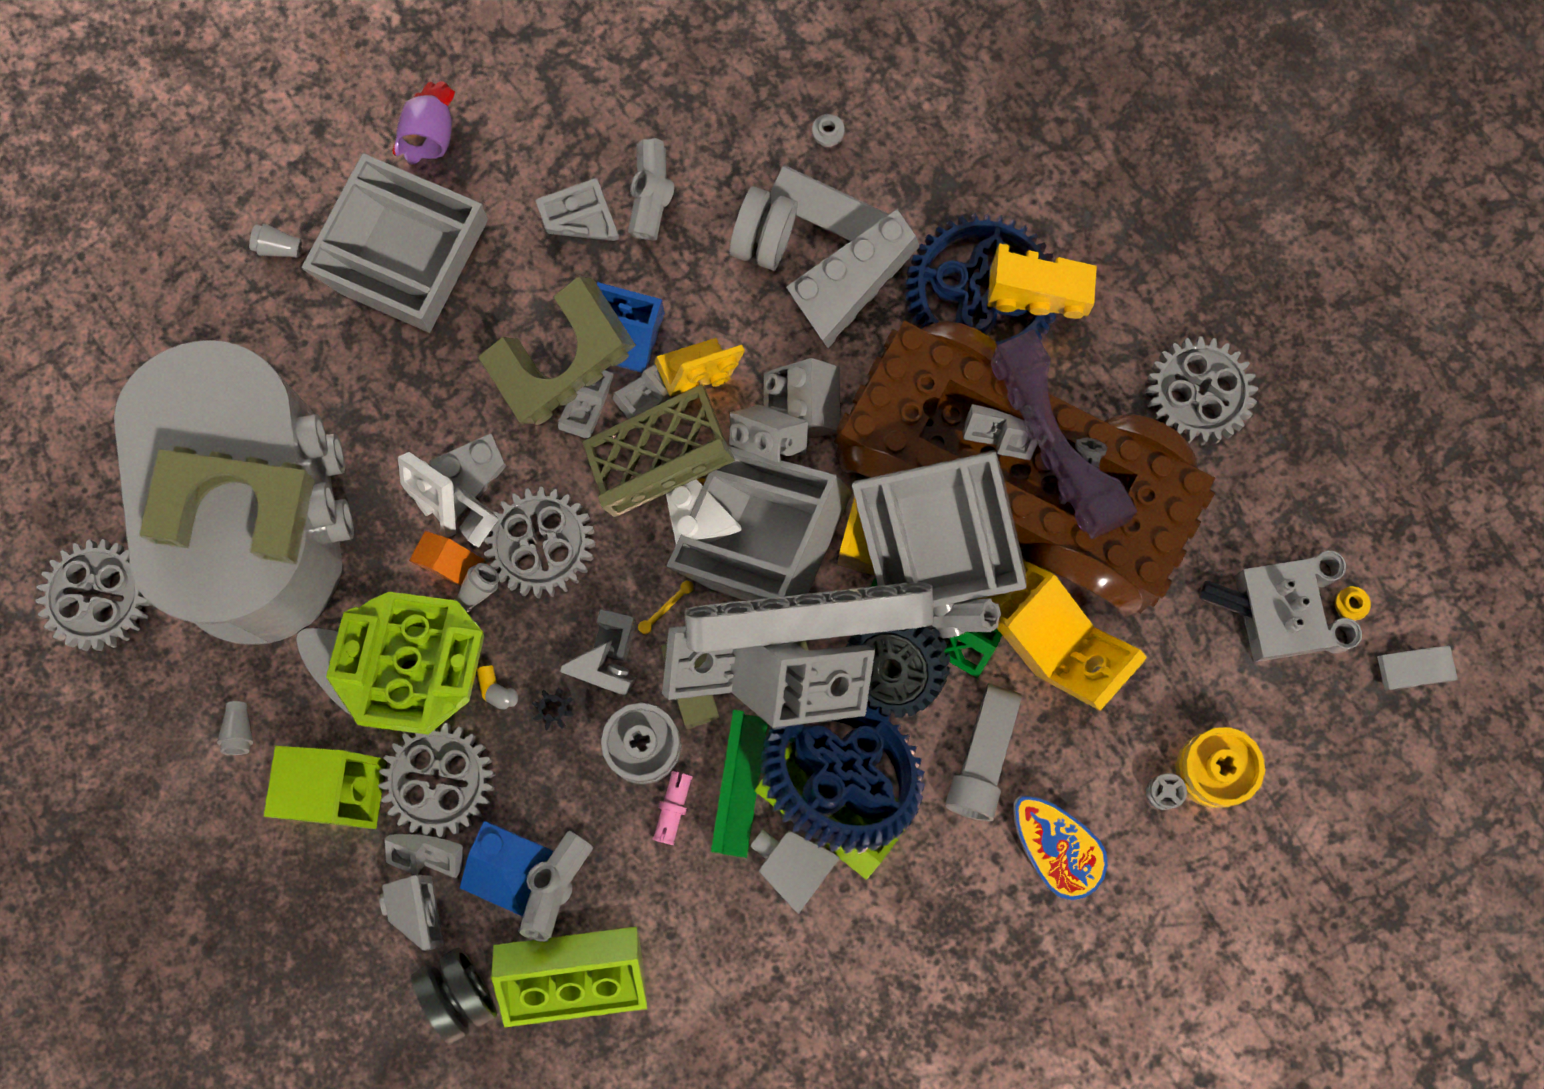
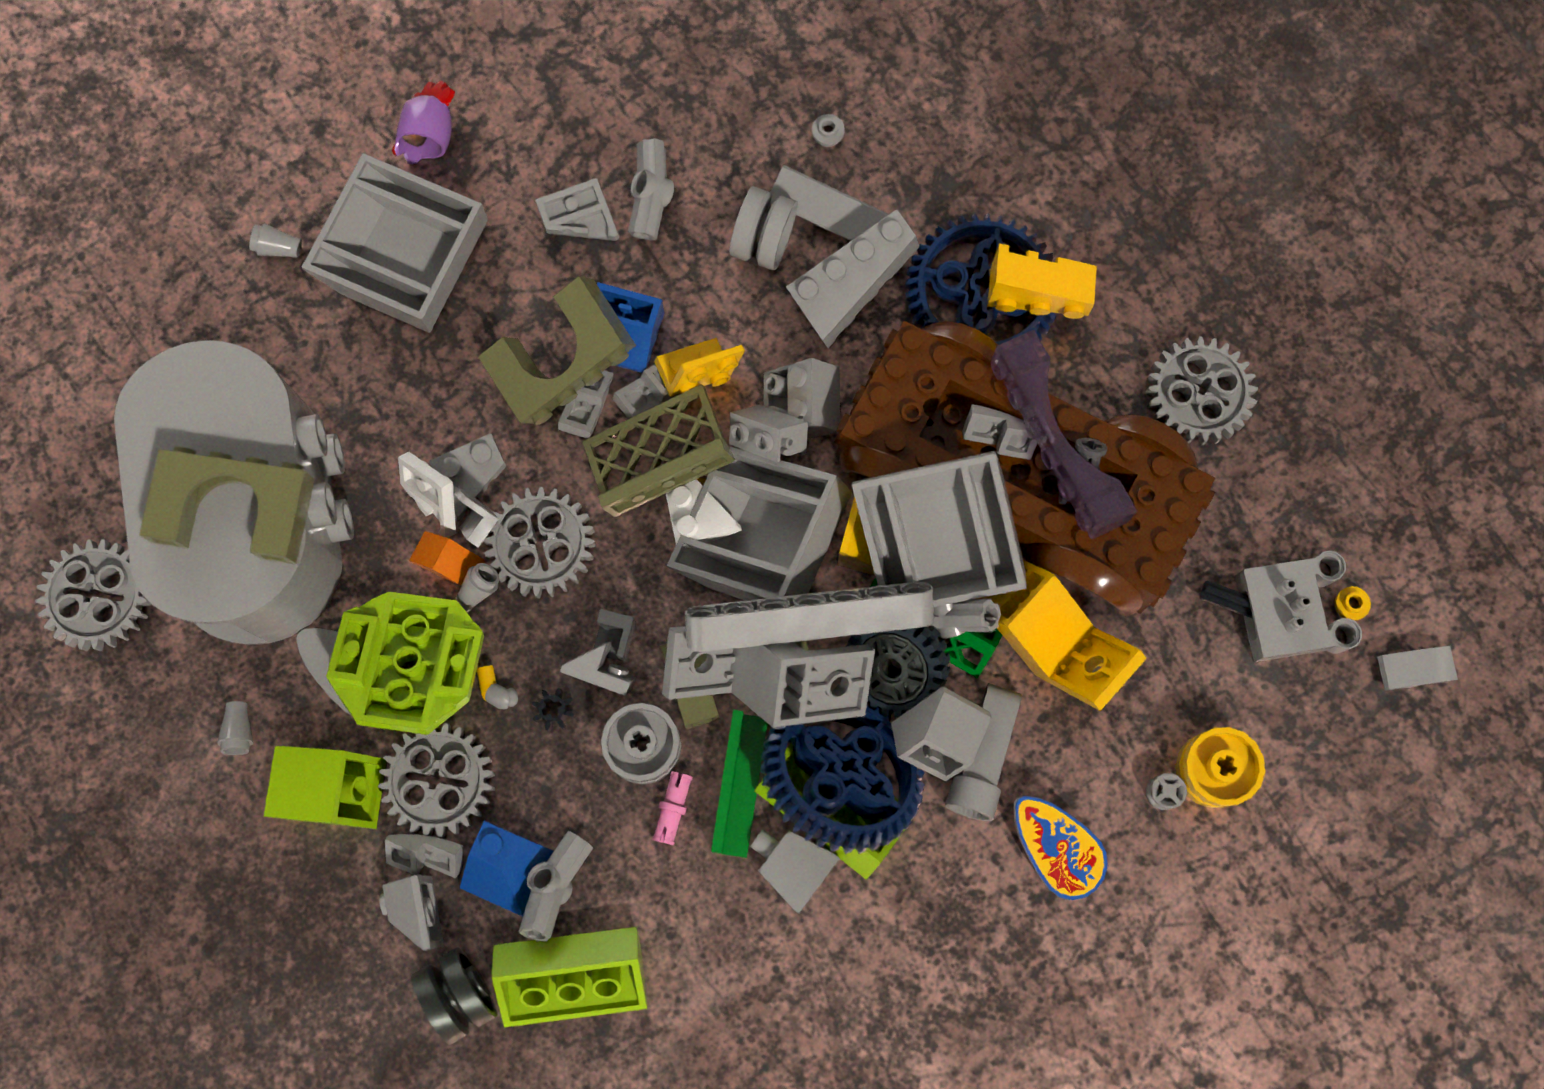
(645, 627): yellow hinge -> none
(941, 733): none -> light grey slope

